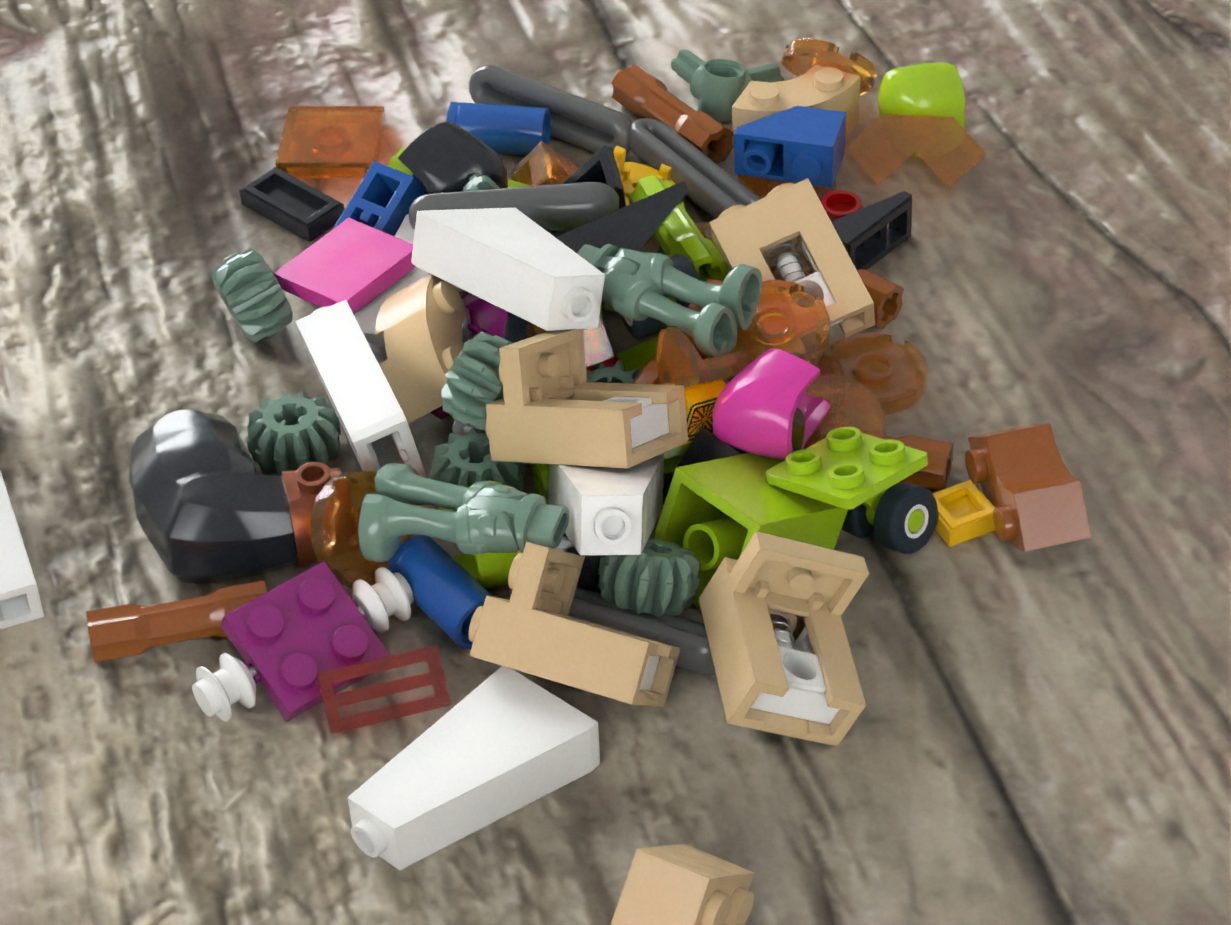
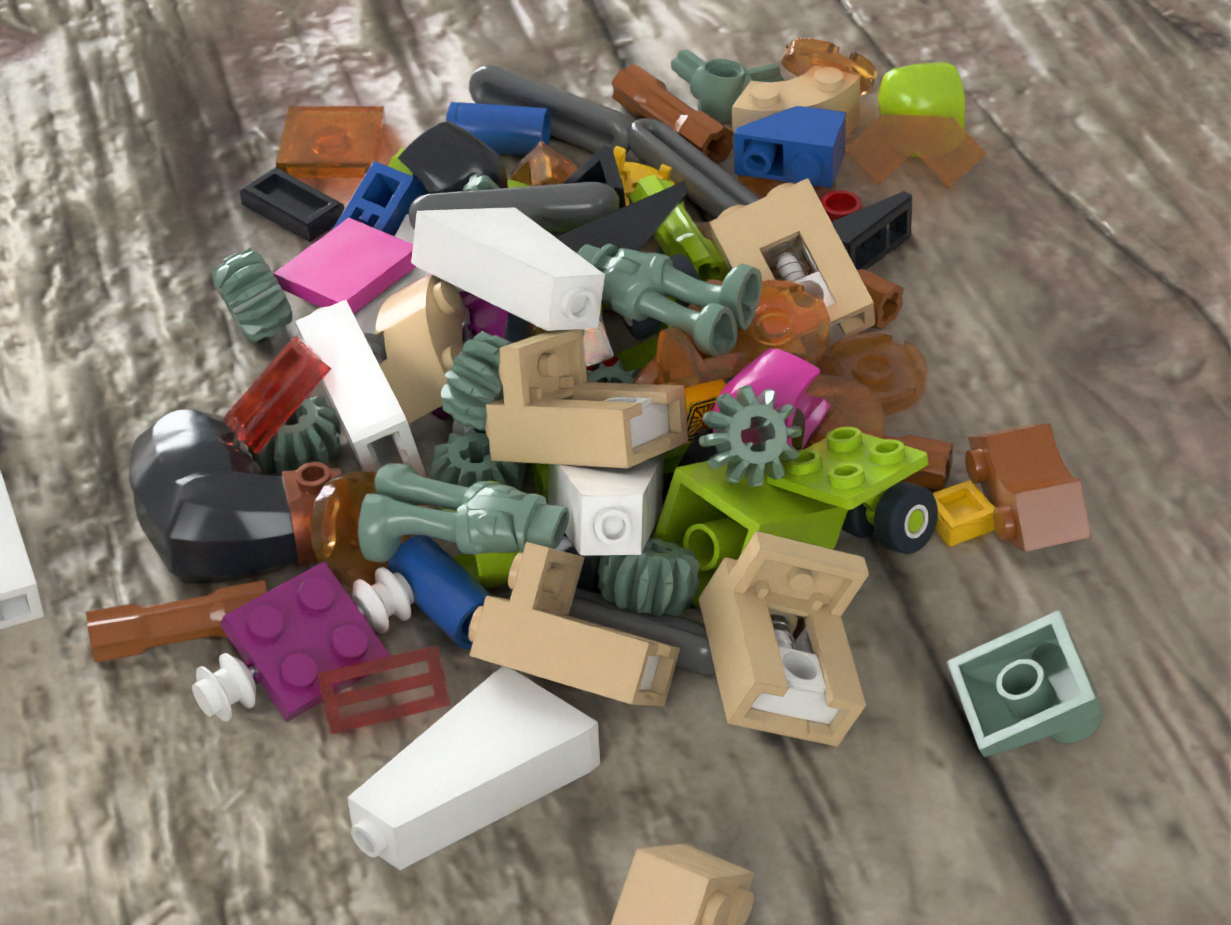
(276, 394): none -> clear red tile
(762, 456): none -> sand green gear
(1027, 688): none -> sand green slope

